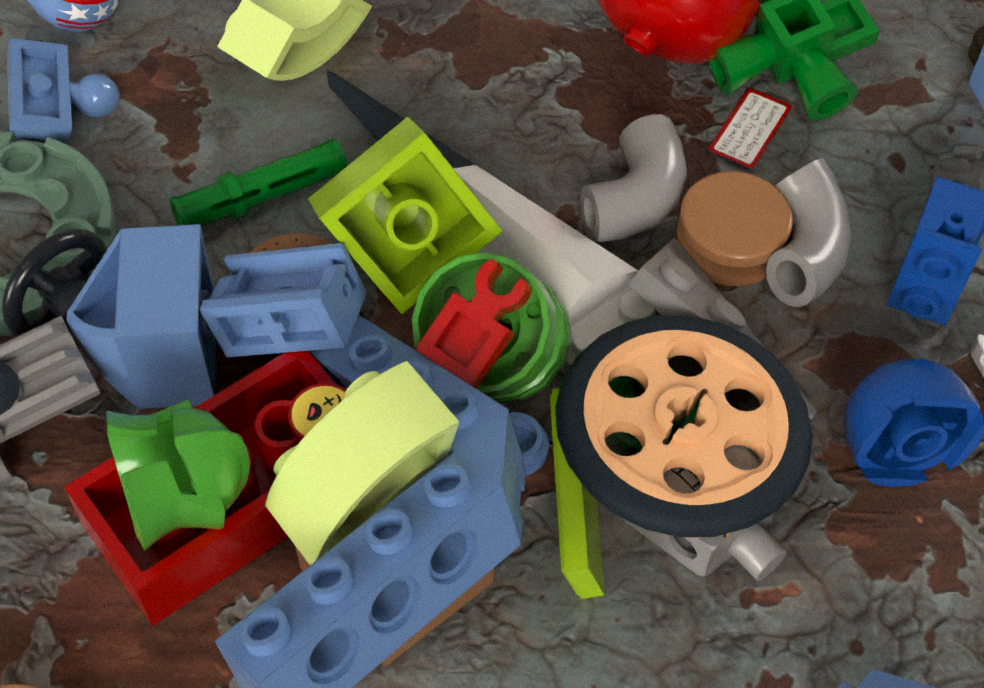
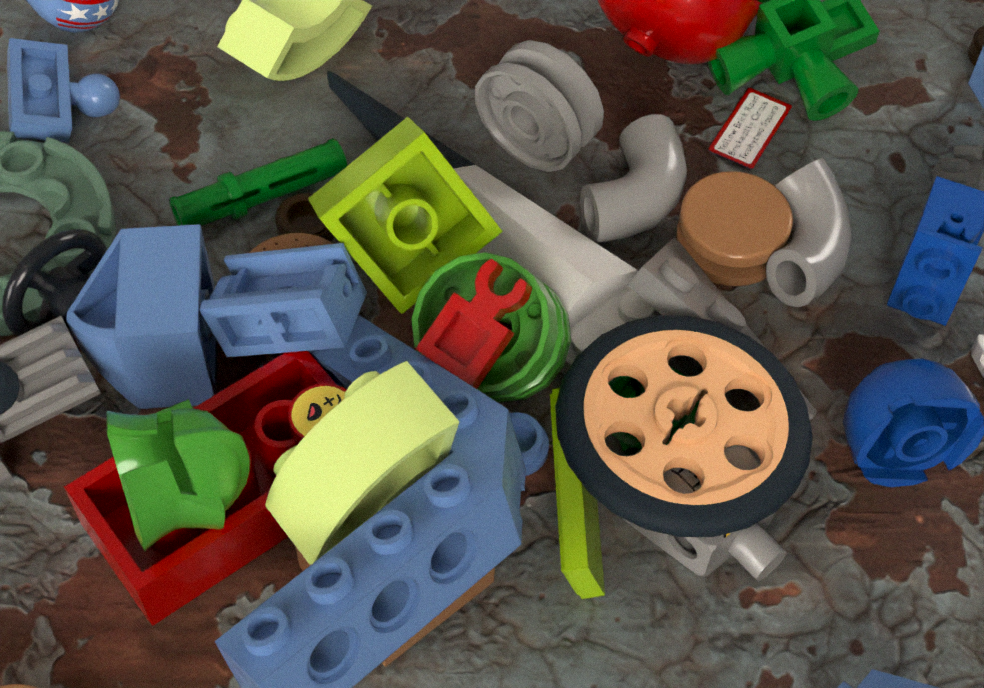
(298, 216): none -> dark brown tile
(539, 105): none -> light grey wheel

